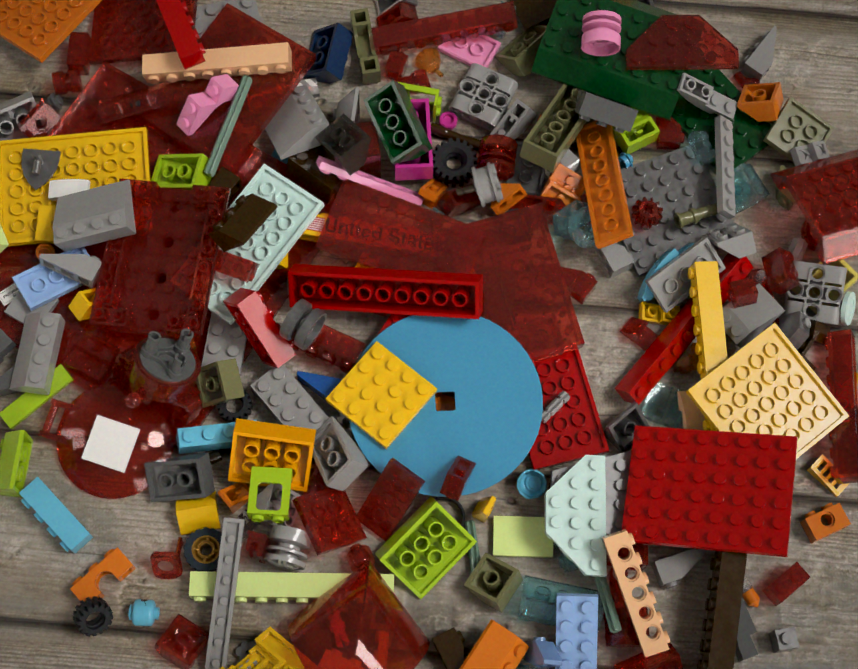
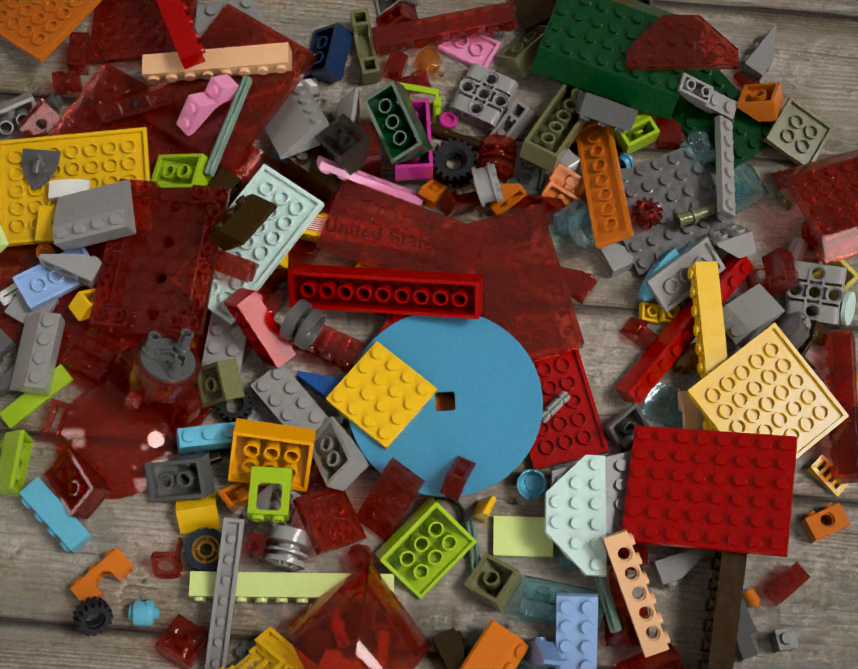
(77, 484): none -> clear red slope
(110, 443): white sticker -> none
(601, 33): bright pink wheel -> none
(742, 292): clear red brick -> none
(809, 153): light grey slope -> none

